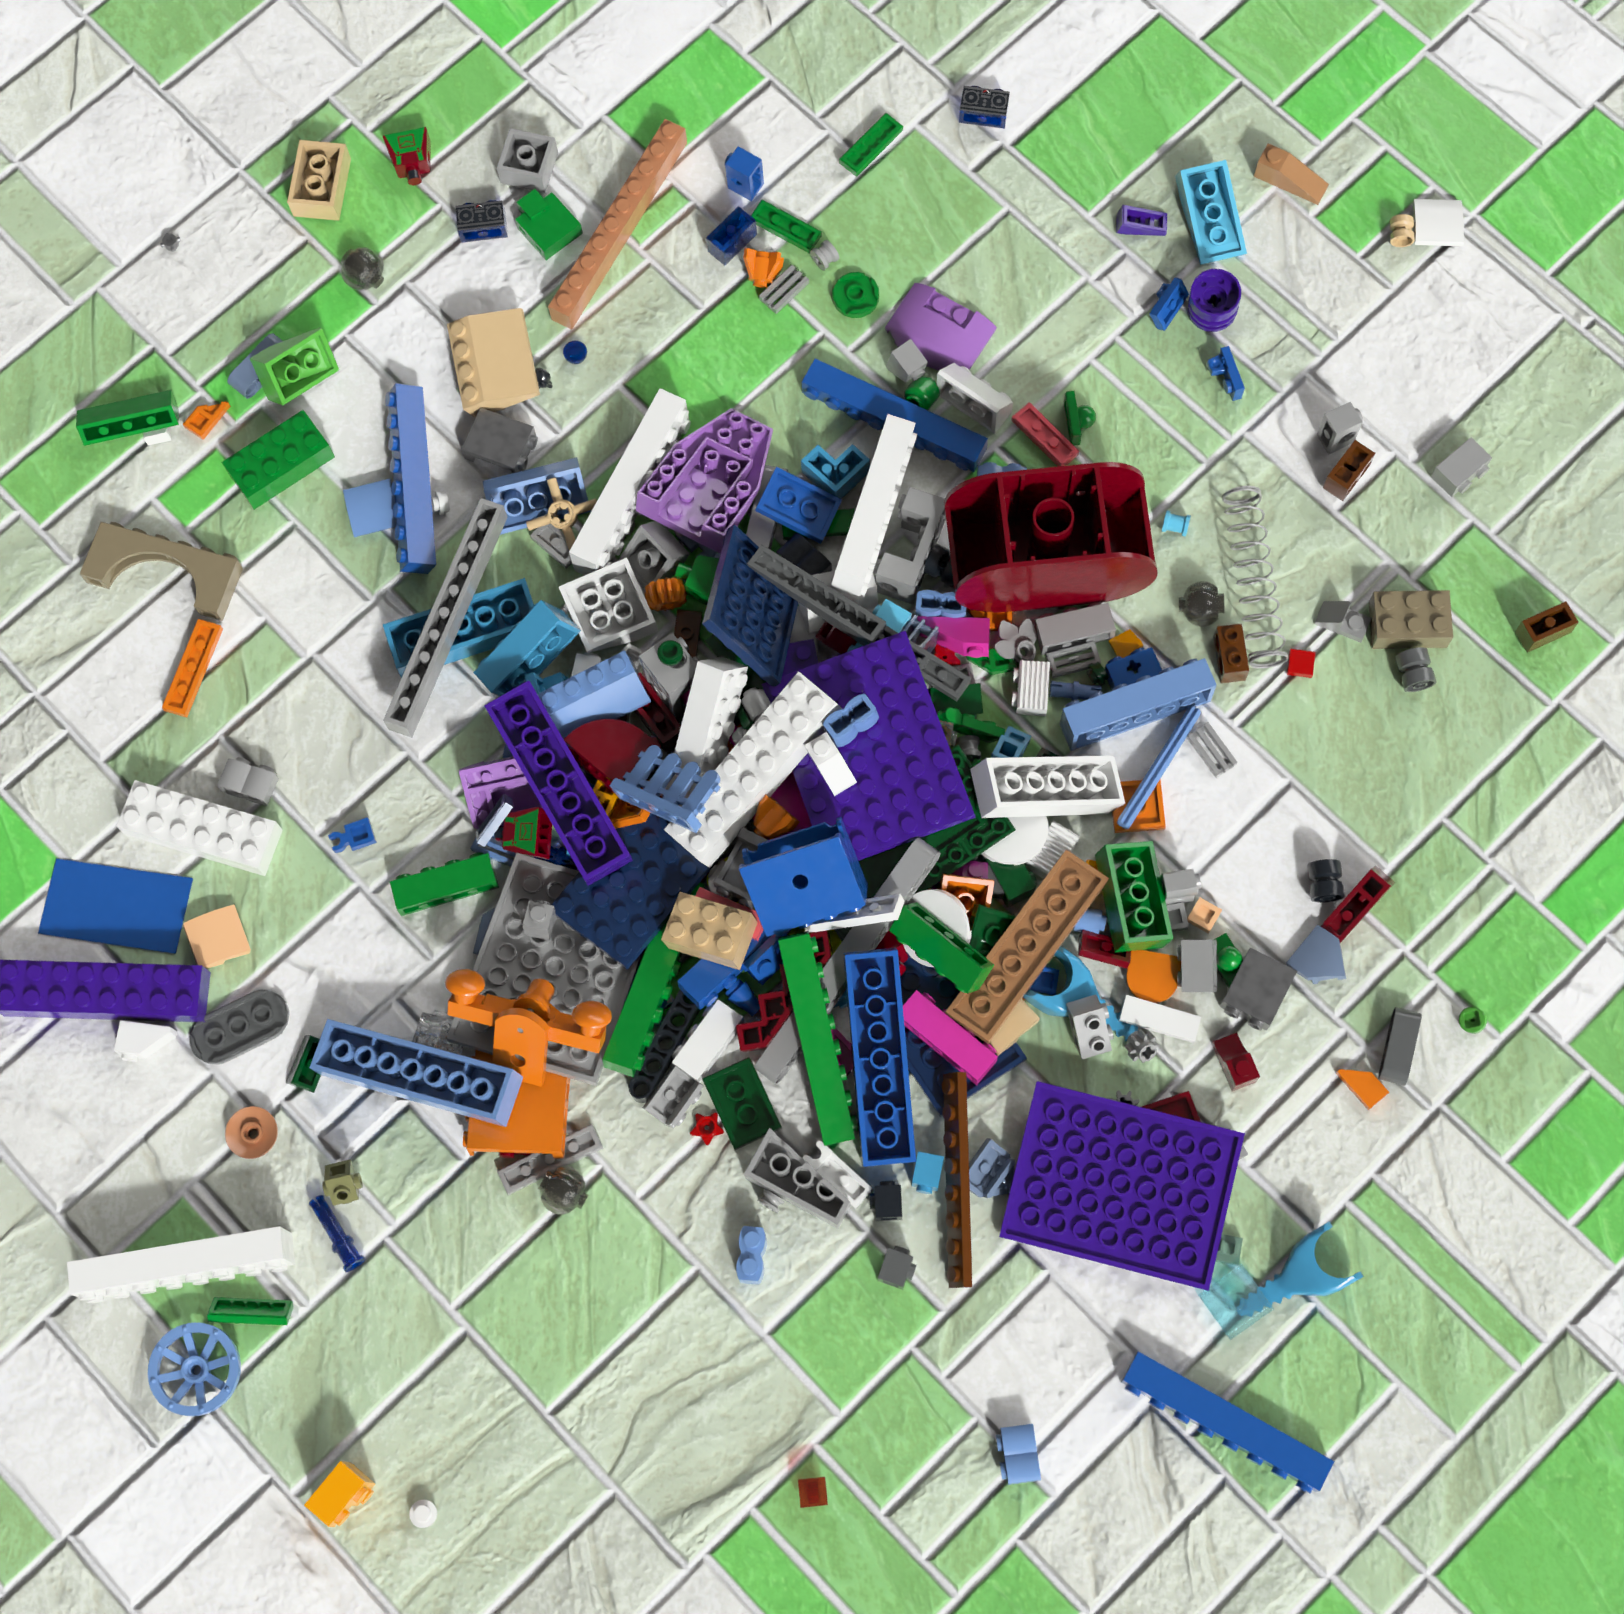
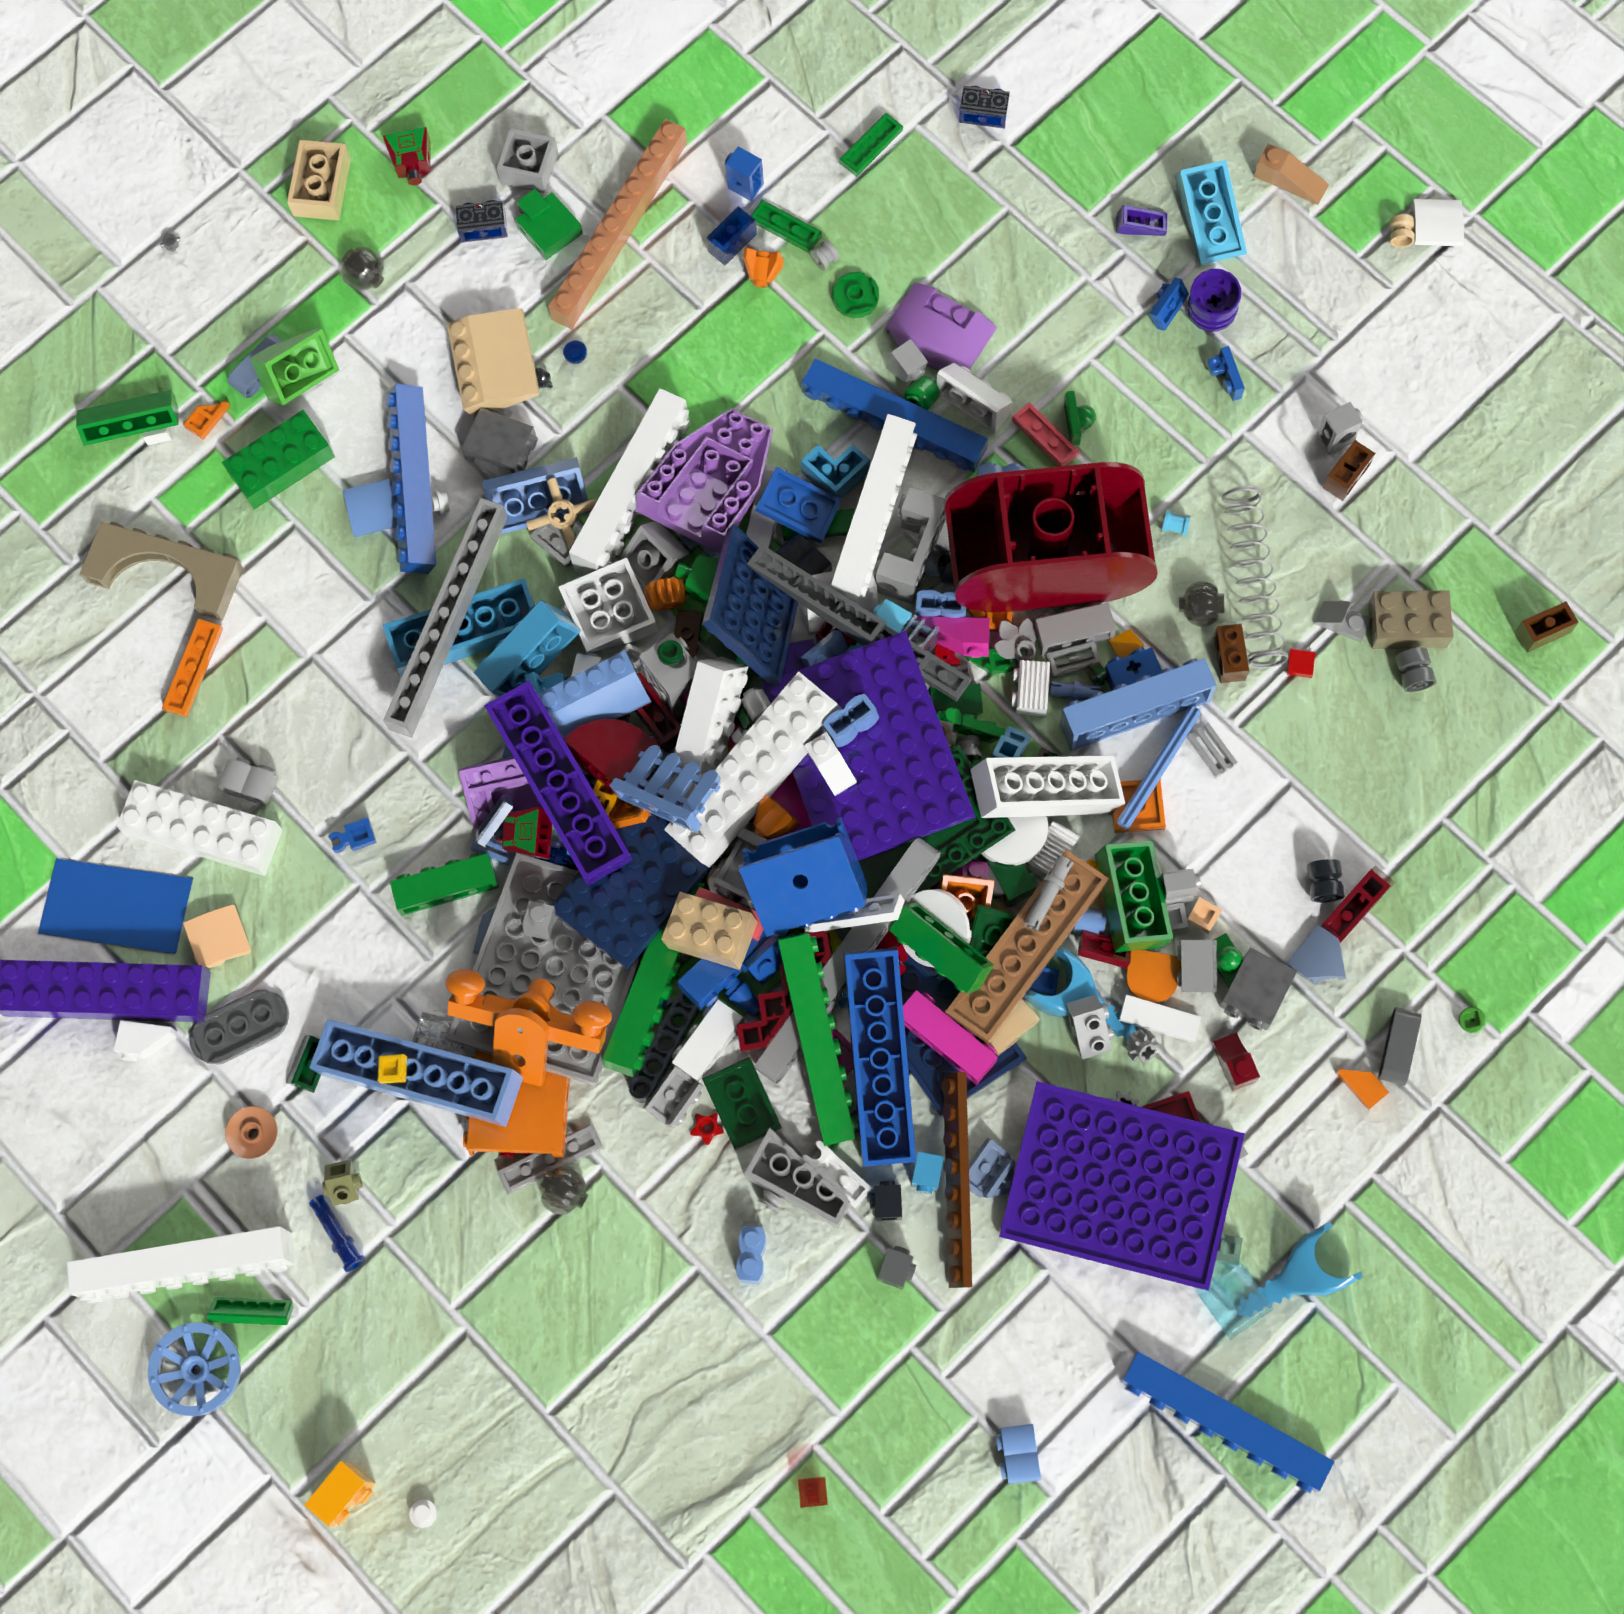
(392, 1068): none -> yellow tile
(797, 275): light grey tile -> none
(829, 647): none -> medium blue plate
(1049, 891): none -> light grey pin
(1462, 467): light grey brick -> none

